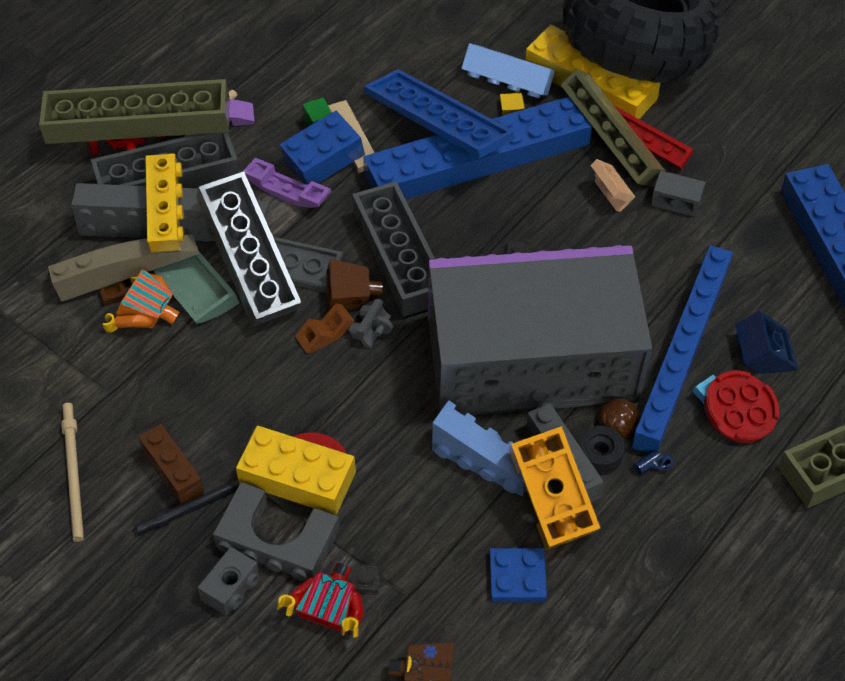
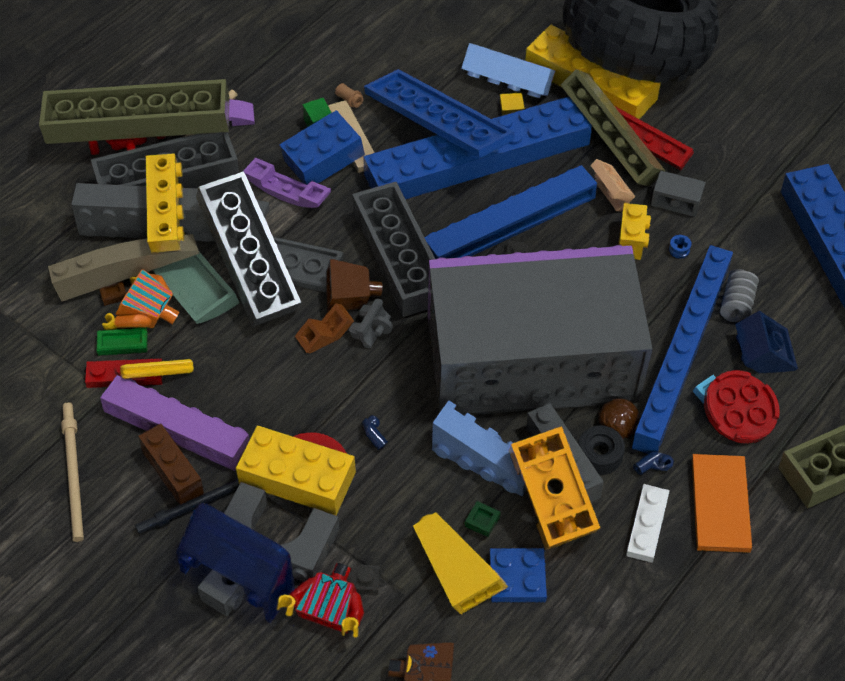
(103, 373): none -> red plate
(122, 341): none -> green tile
(156, 368): none -> yellow axle
(185, 425): none -> medium lavender brick
(239, 555): none -> clear blue windscreen
(353, 97): none -> medium nougat pin
(370, 428): none -> dark blue arm
(459, 568): none -> yellow slope
(482, 519): none -> dark green plate
(513, 215): none -> blue brick
(633, 226): none -> yellow brick
(647, 523): none -> white plate
(680, 252): none -> blue bush
(721, 503): none -> orange tile
(739, 295): none -> light grey piece

